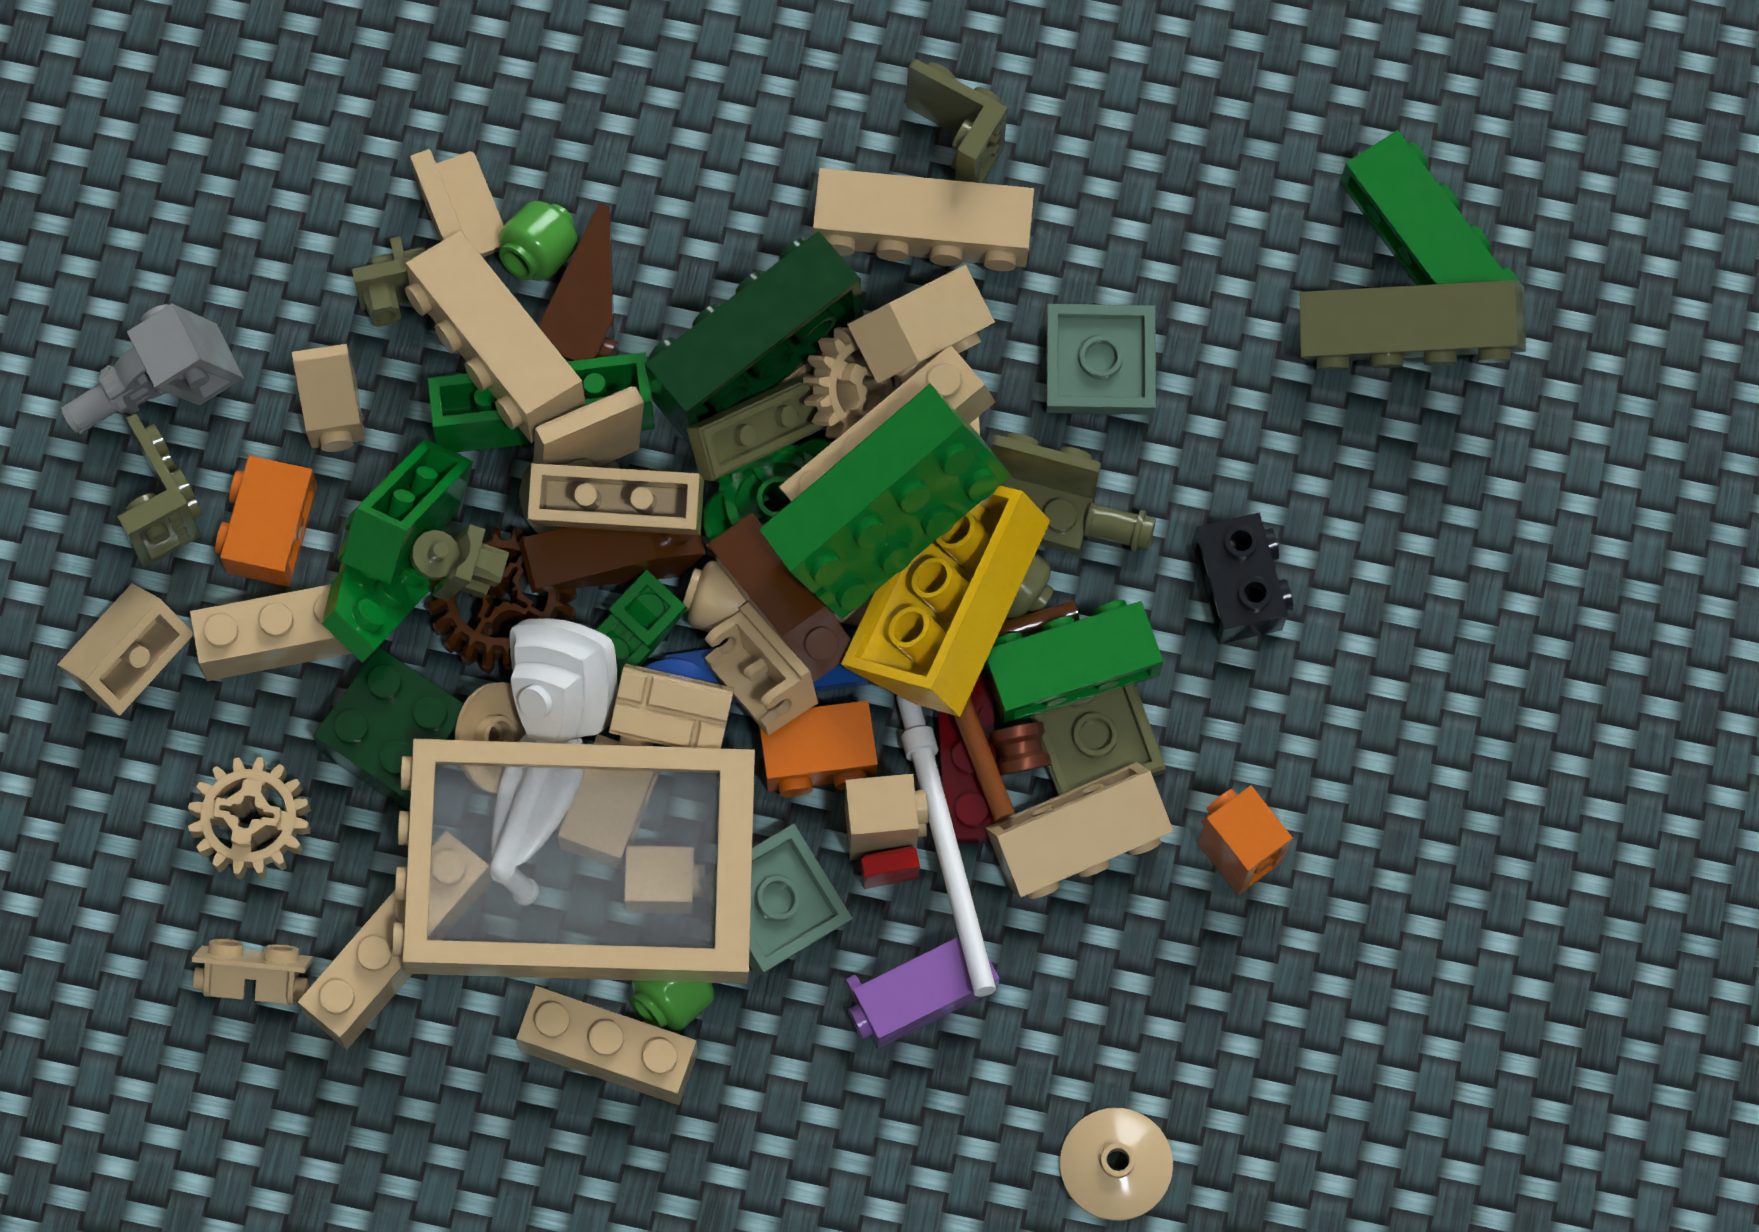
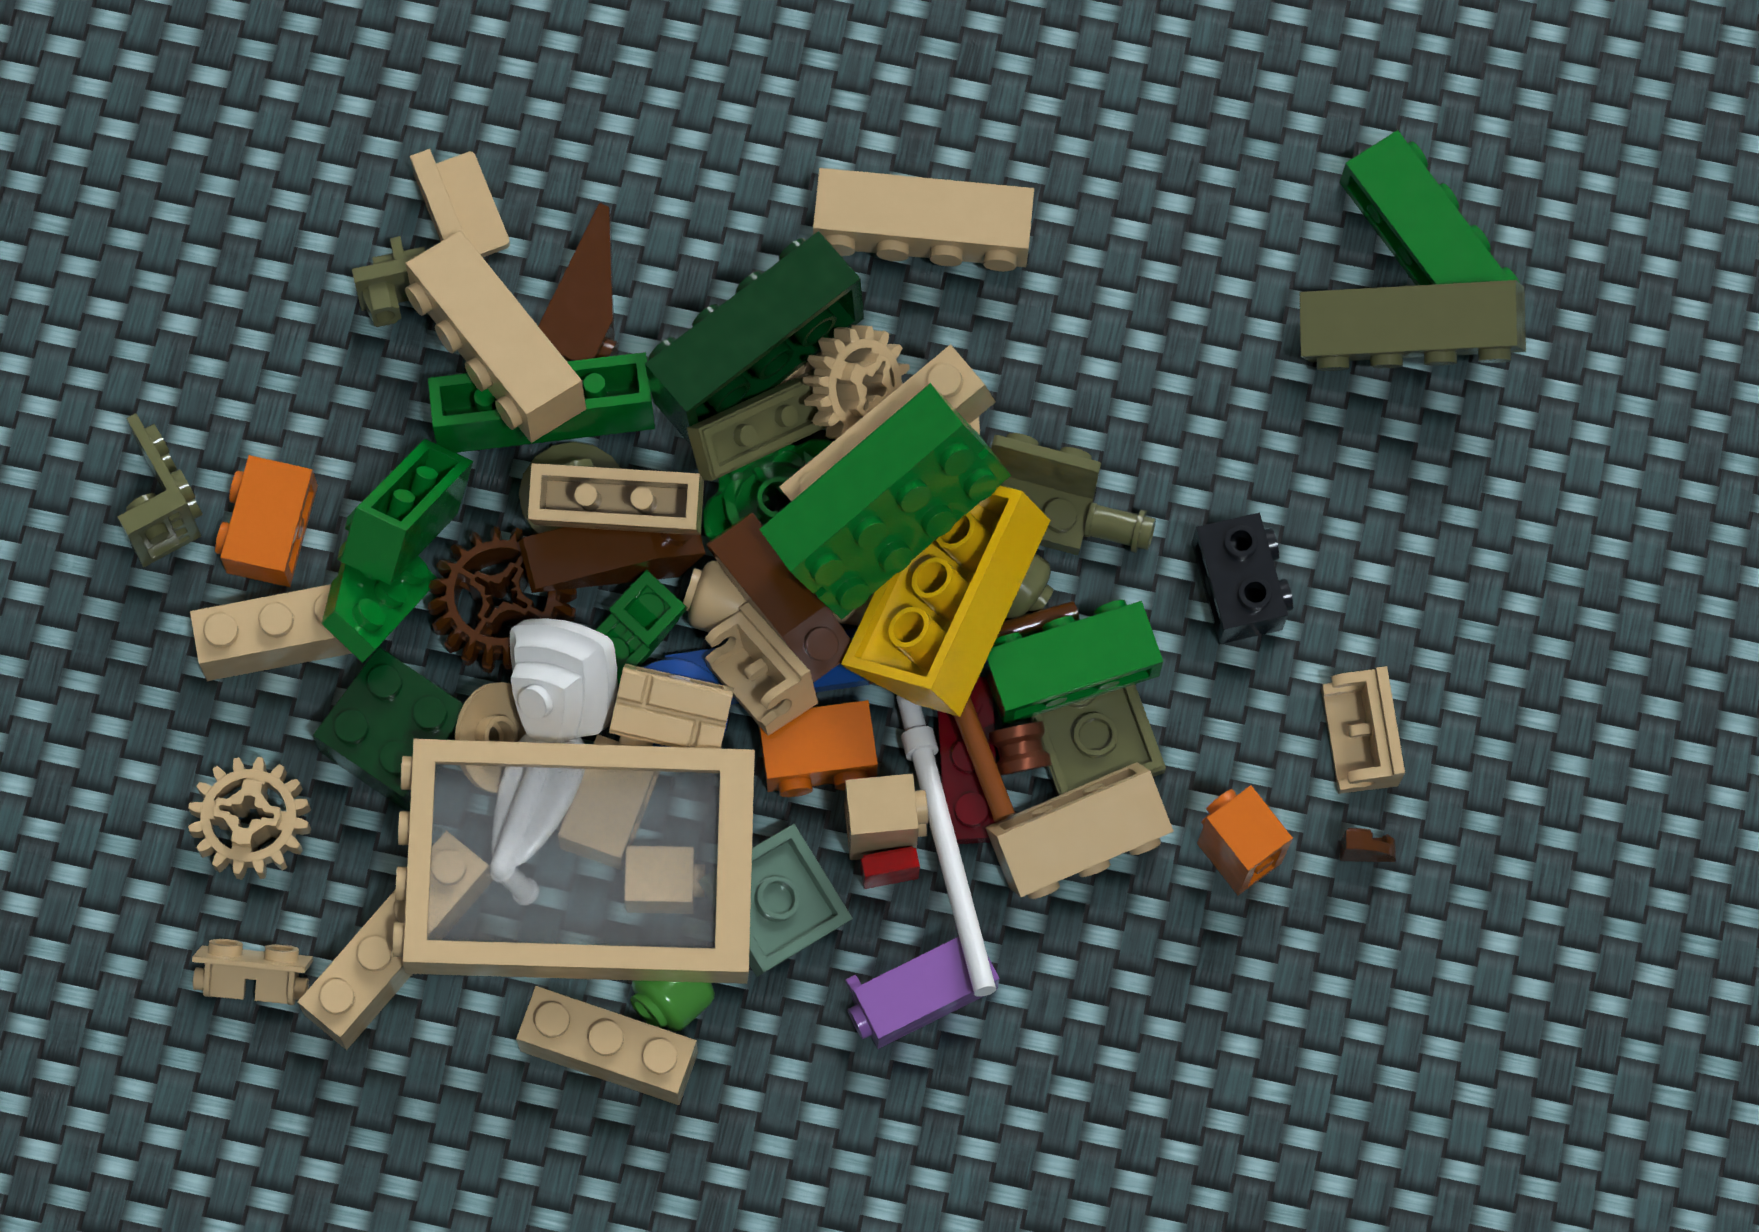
(125, 649): tan brick -> none
(170, 355): light grey brick -> none
(329, 397): tan slope -> none
(461, 561): olive hips -> none
(537, 241): bright green head -> none
(594, 432): tan tile -> none
(921, 325): tan brick -> none
(969, 113): olive bracket -> none
(1100, 359): sand green plate -> none
(1109, 1192): tan dish -> none
(1360, 846): none -> reddish brown tile
(1363, 730): none -> tan hinge

